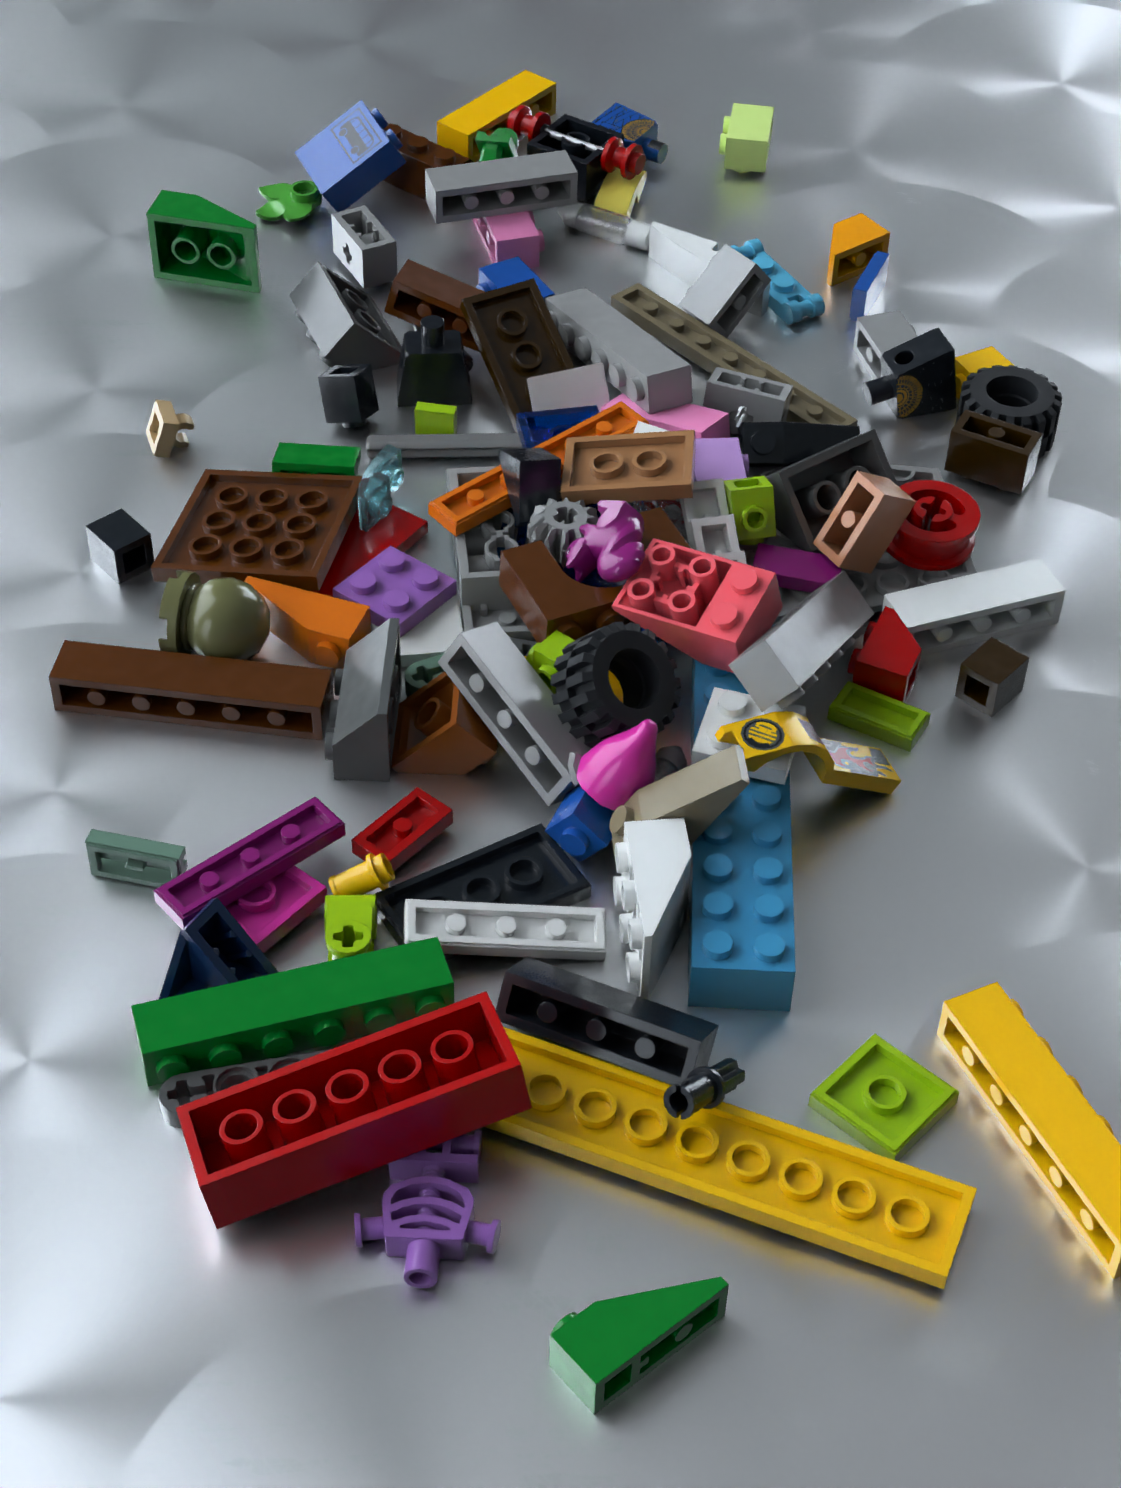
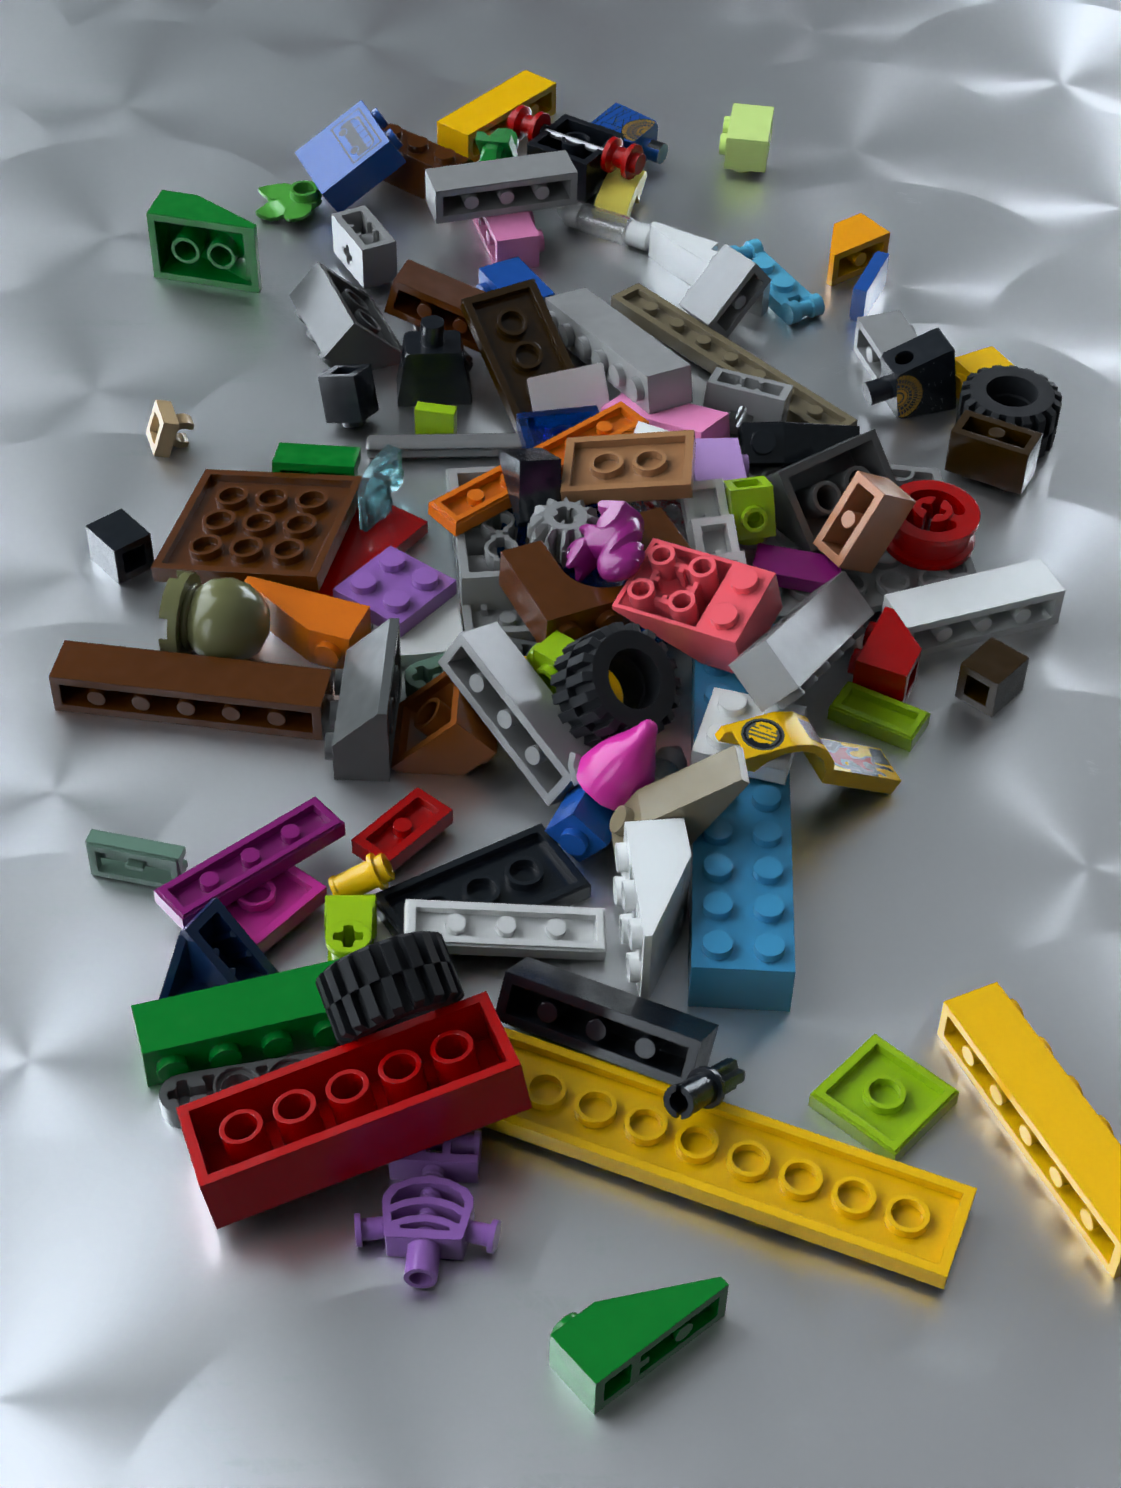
(388, 984): none -> black tyre

